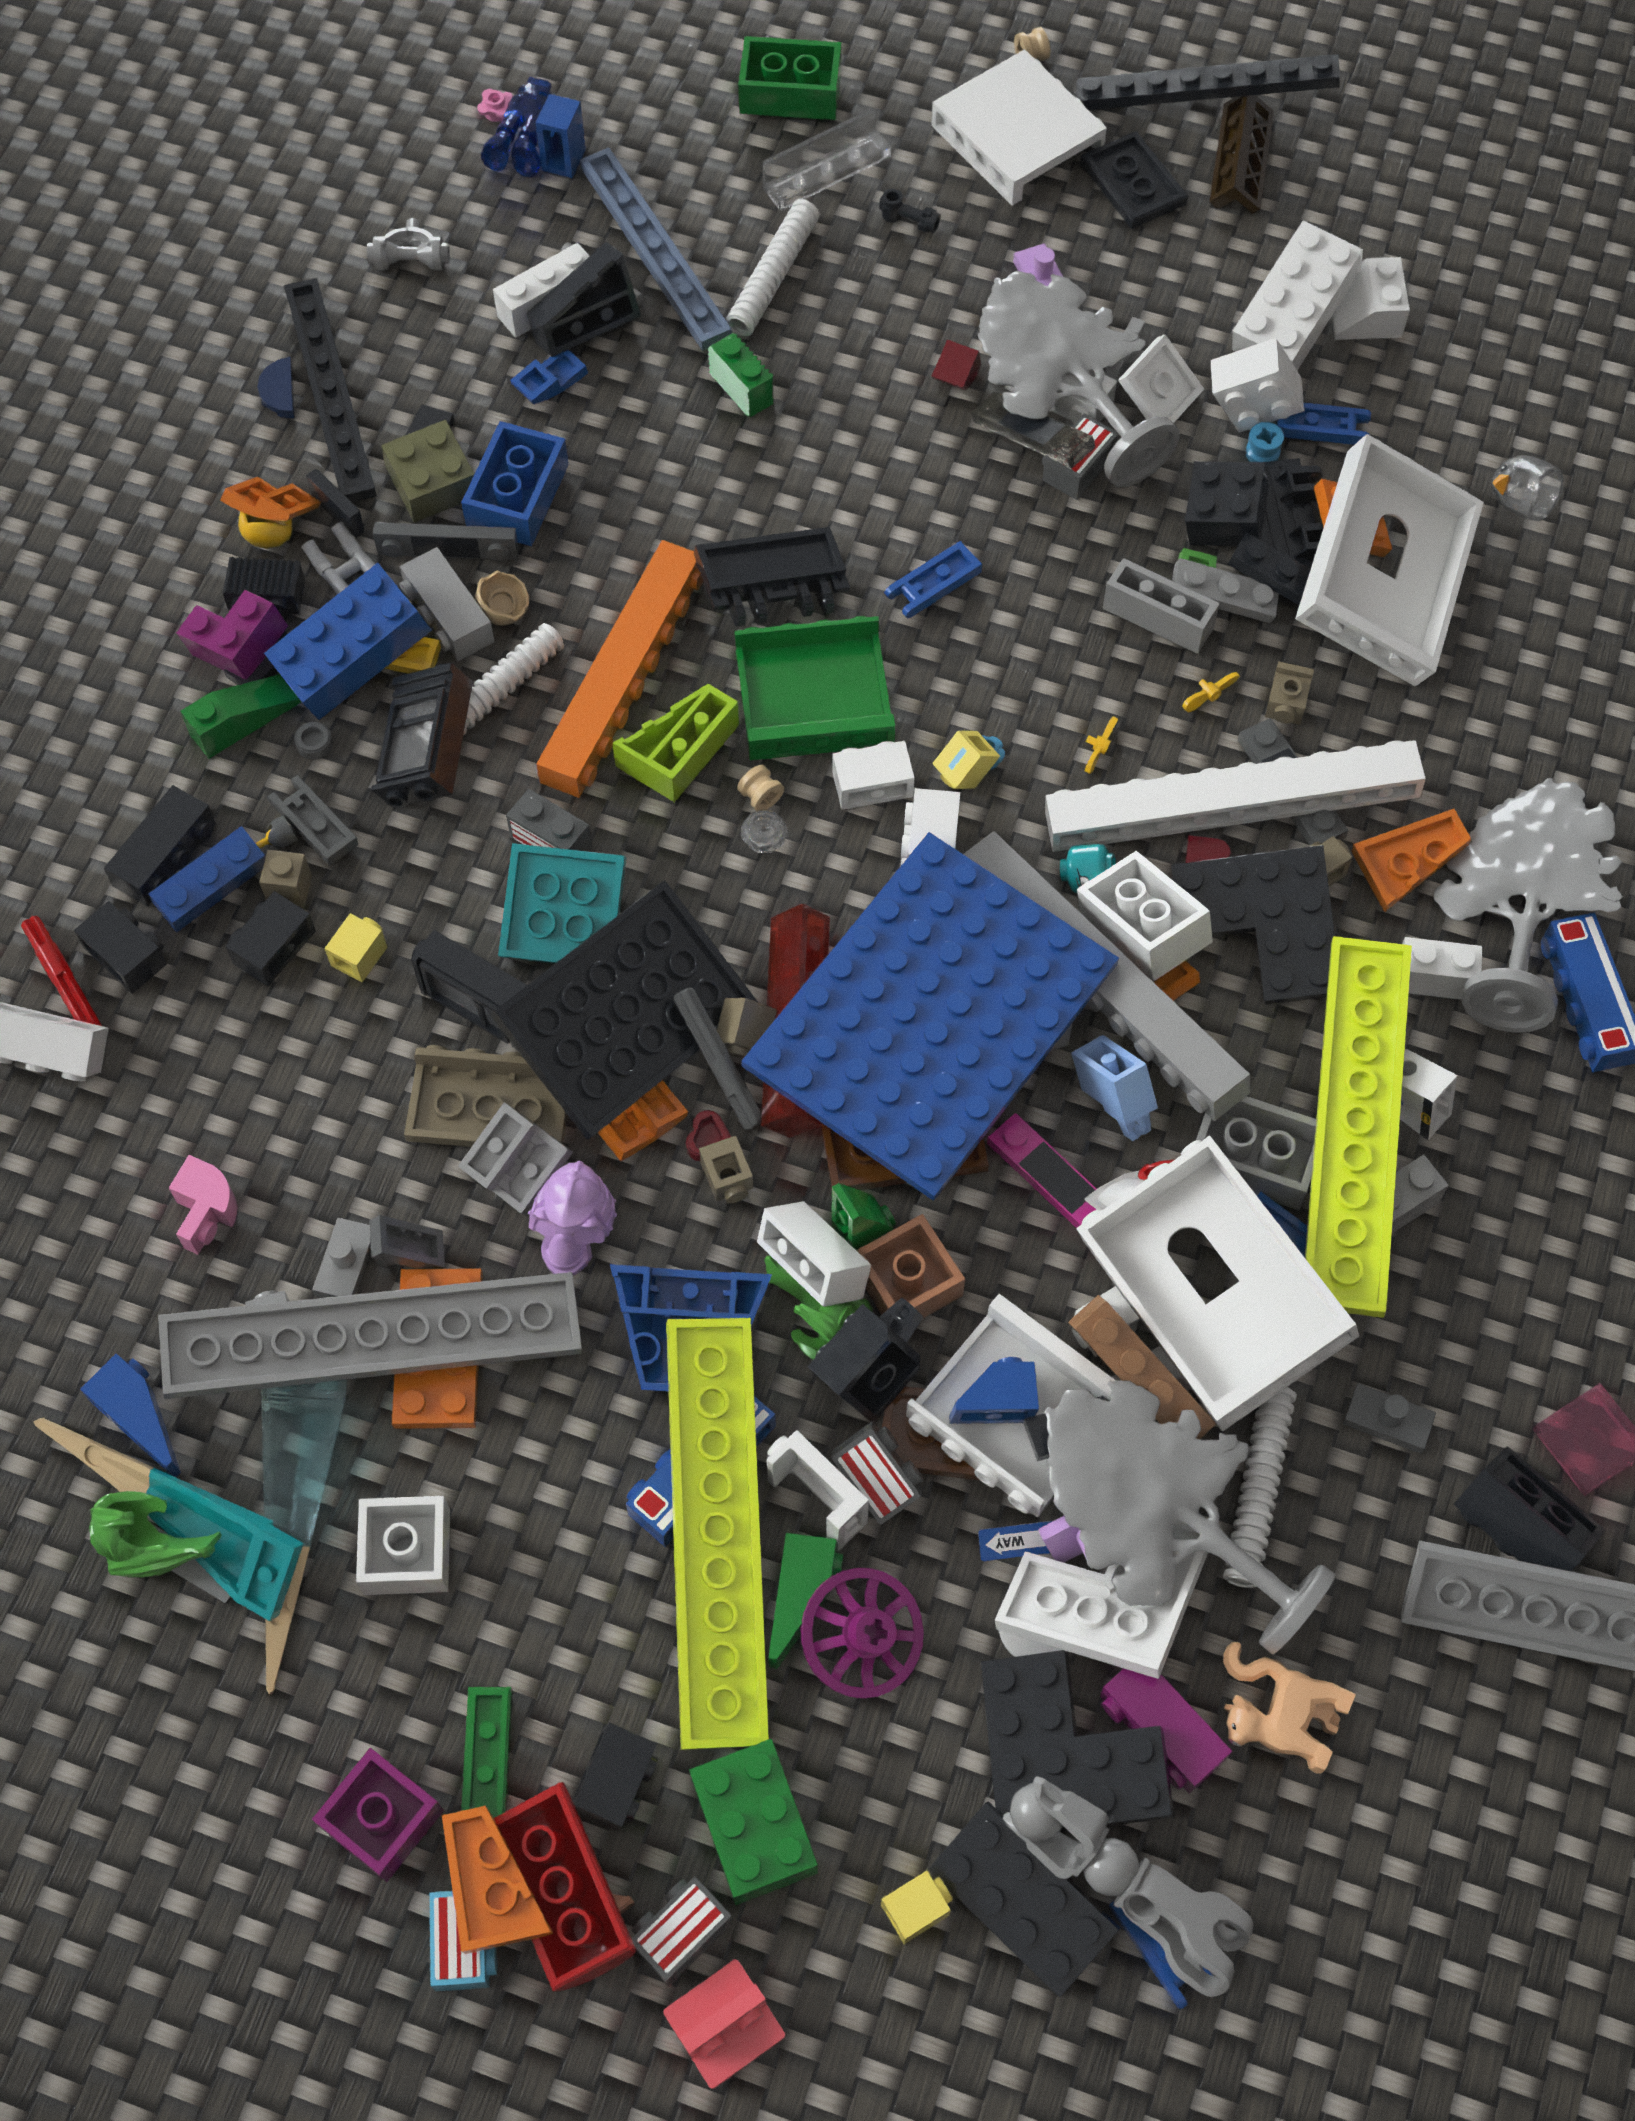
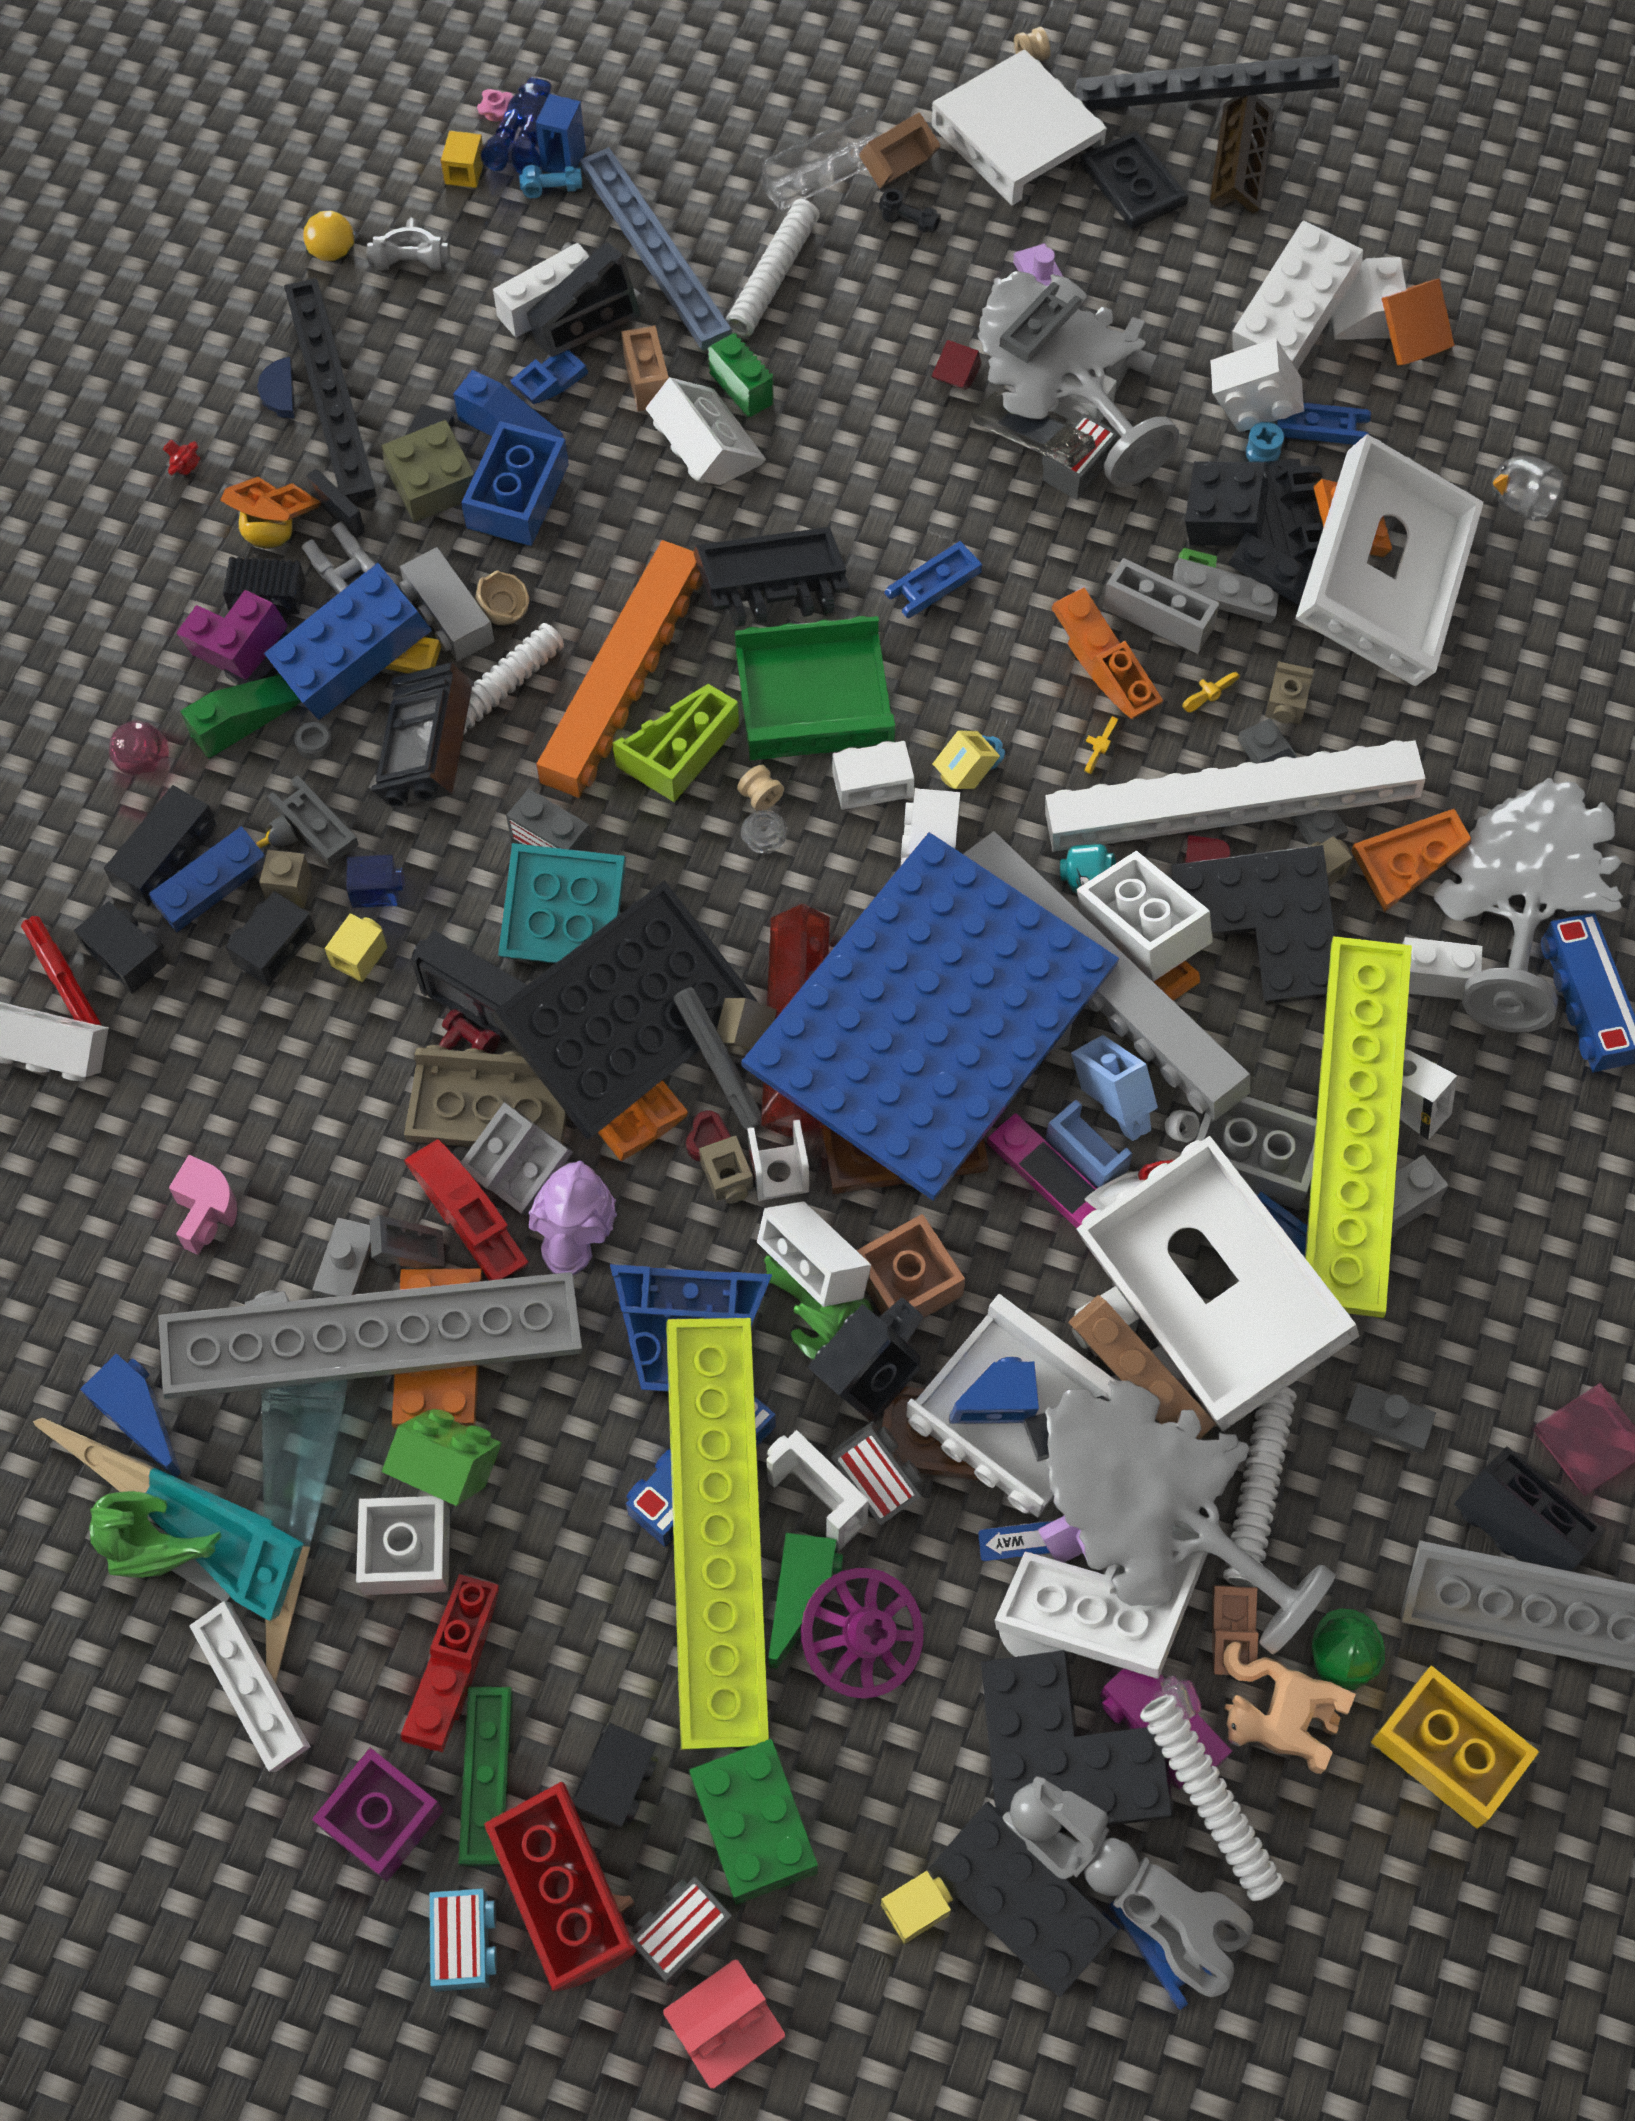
(137, 747): none -> clear pink hair
(182, 458): none -> red plant
(249, 1686): none -> white plate
(328, 236): none -> yellow hair
(373, 881): none -> clear blue brick
(442, 1456): none -> bright green brick
(451, 540): dark grey plate -> none
(452, 1663): none -> red slope
(460, 1028): none -> dark red piece
(462, 159): none -> yellow brick
(467, 1210): none -> red slope
(485, 402): none -> blue slope
(487, 1885): orange wing -> none
(533, 180): none -> dark azure bar
(644, 364): none -> medium nougat panel
(703, 432): none -> white slope
(789, 78): green brick -> none
(793, 1156): none -> white piece
(859, 1216): green slope -> none
(899, 150): none -> medium nougat panel
(1038, 323): none -> dark grey hinge
(1085, 1148): none -> medium blue panel
(1104, 657): none -> orange slope
(1161, 381): white plate -> none
(1183, 1119): none -> white hinge
(1184, 1693): none -> clear piece
(1213, 1800): none -> white piece
(1233, 1621): none -> nougat slope
(1348, 1649): none -> green piece
(1418, 322): none -> orange slope
(1455, 1747): none -> yellow brick

